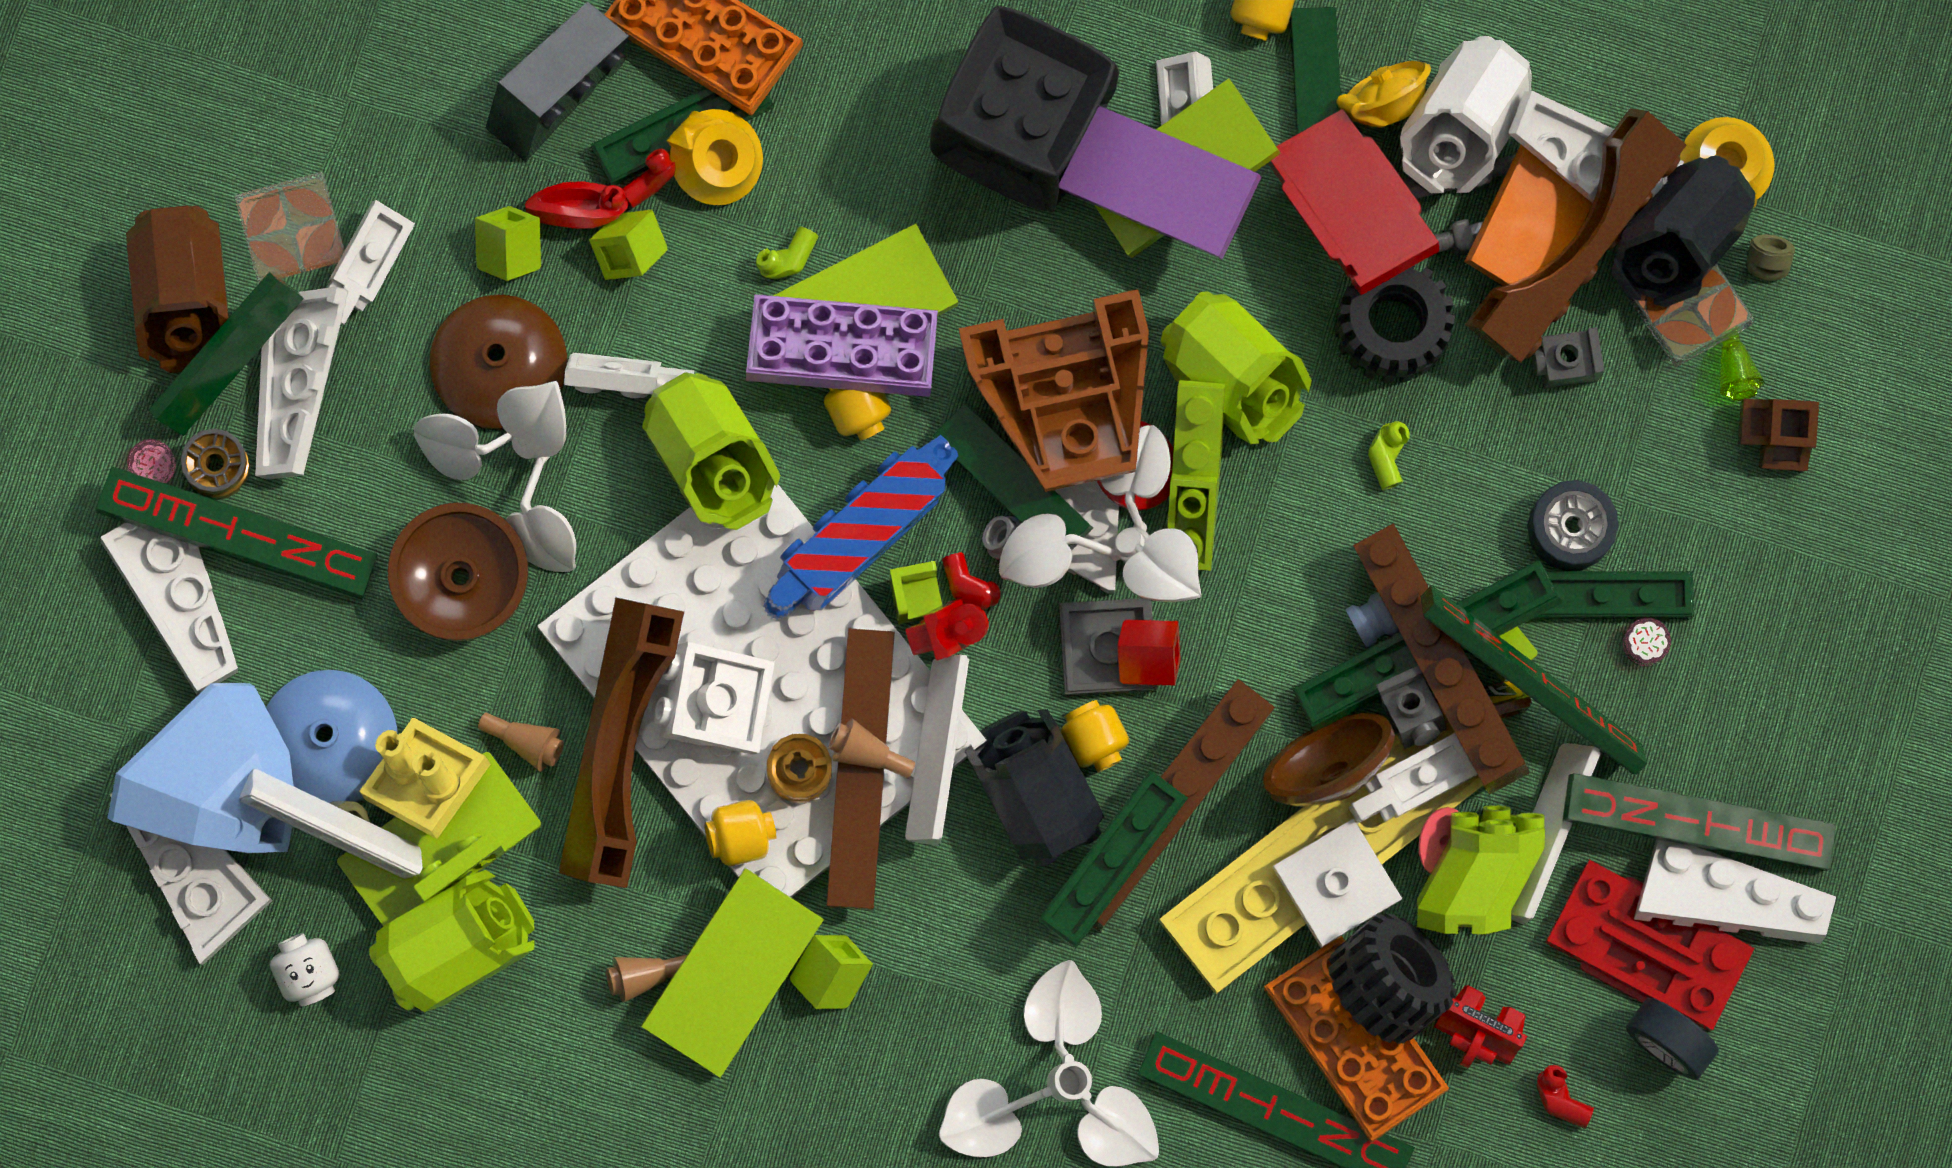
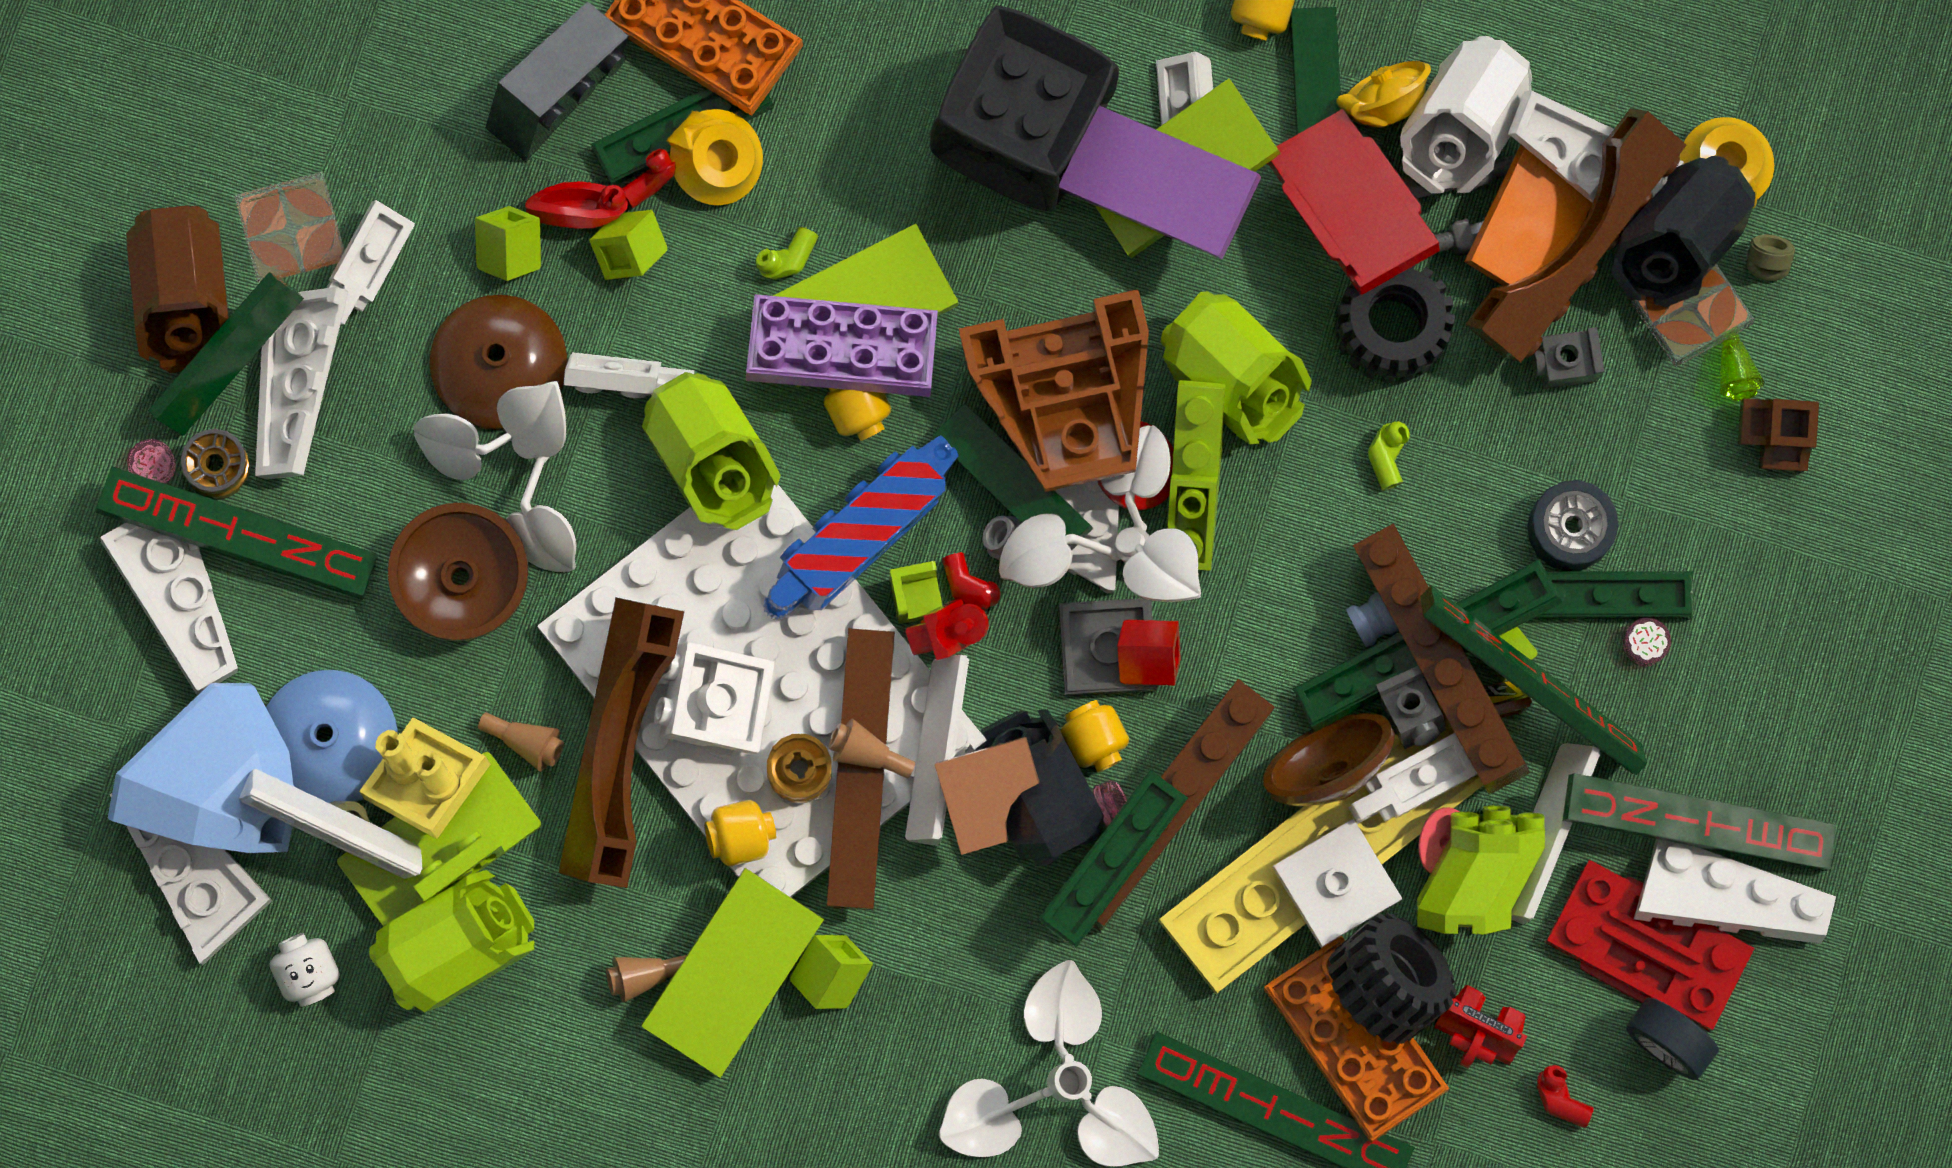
(983, 788): none -> nougat tile
(1110, 799): none -> clear pink tile

